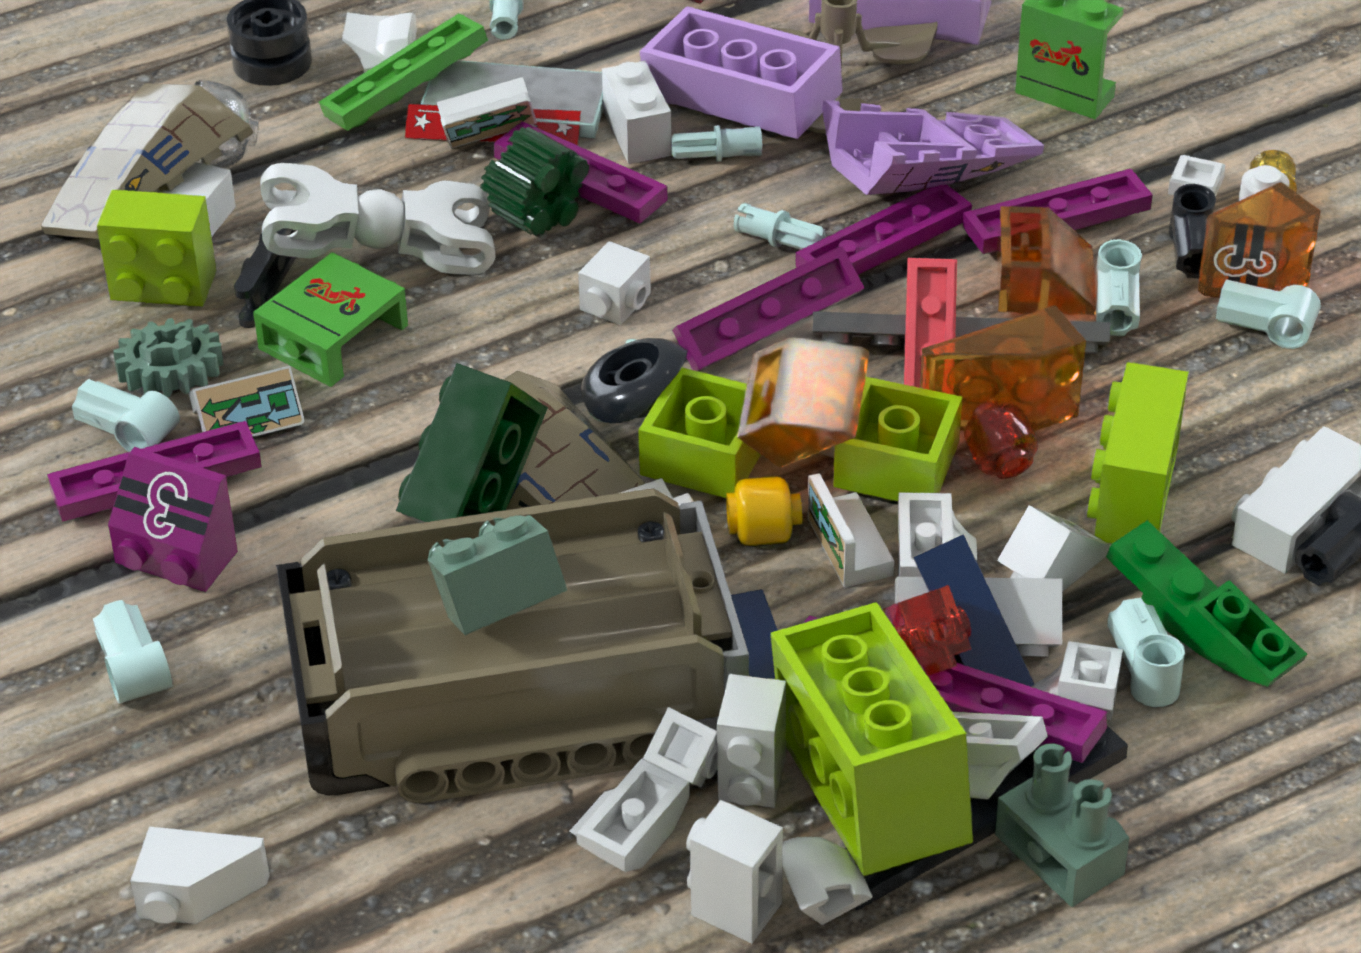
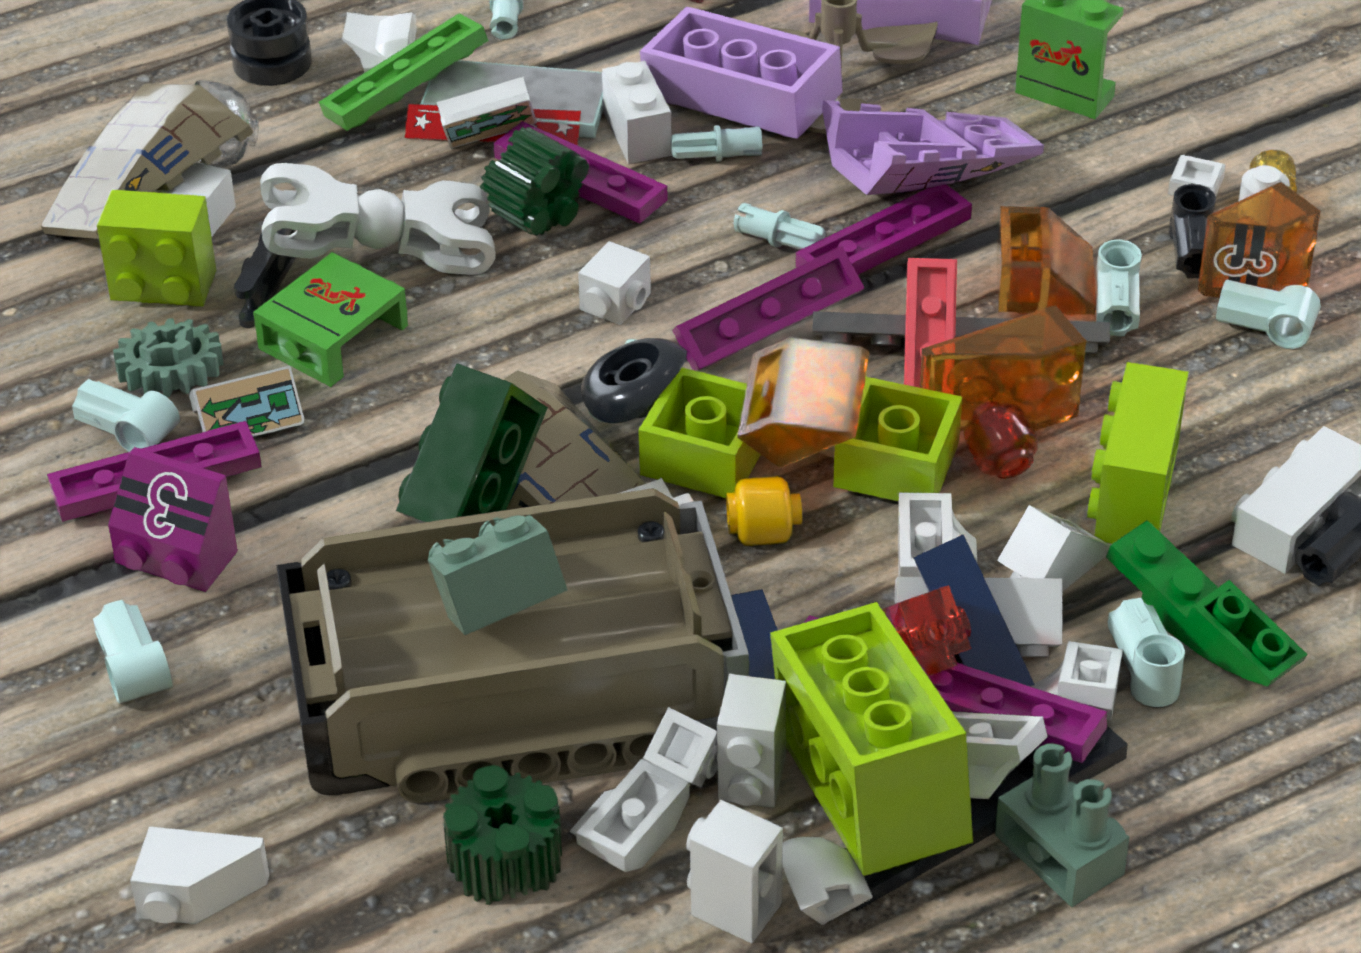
(503, 835): none -> dark green brick
(847, 535): white panel -> none
(1076, 204): magenta plate -> none

